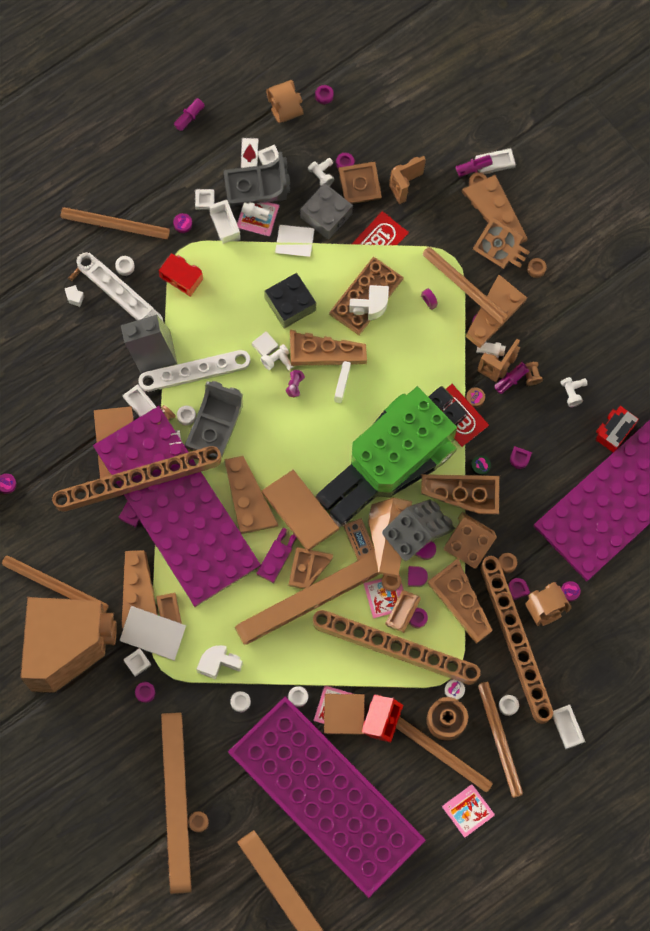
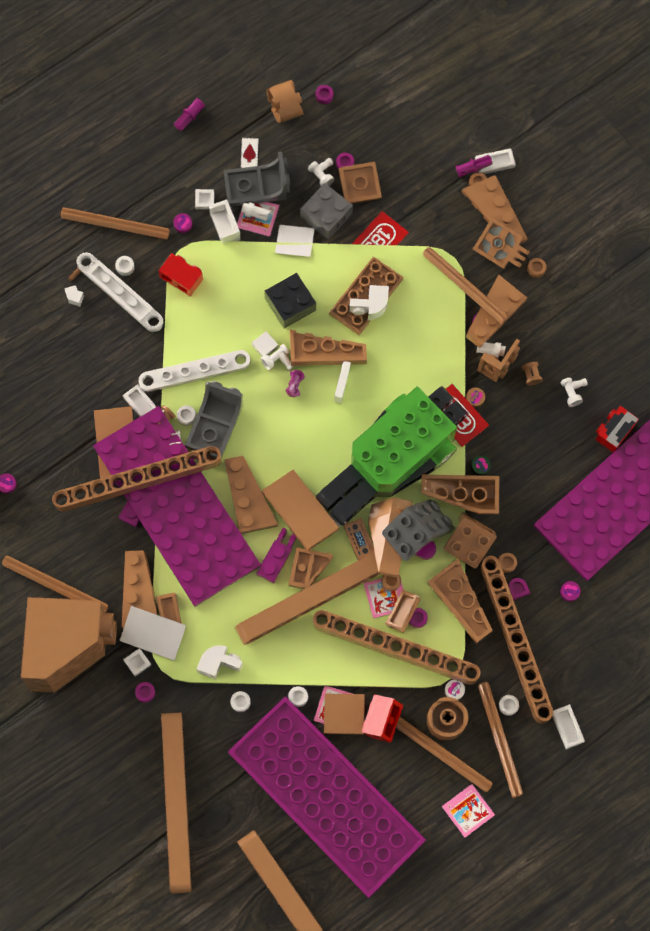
(149, 343): dark grey slope -> none
(198, 822): medium nougat tile -> none
(268, 155): white tile -> none
(403, 174): medium nougat bracket -> none
(417, 576): magenta tile -> none
(429, 298): magenta tile -> none
(511, 378): magenta axle -> none
(520, 458): magenta tile -> none
(548, 604): medium nougat brick -> none

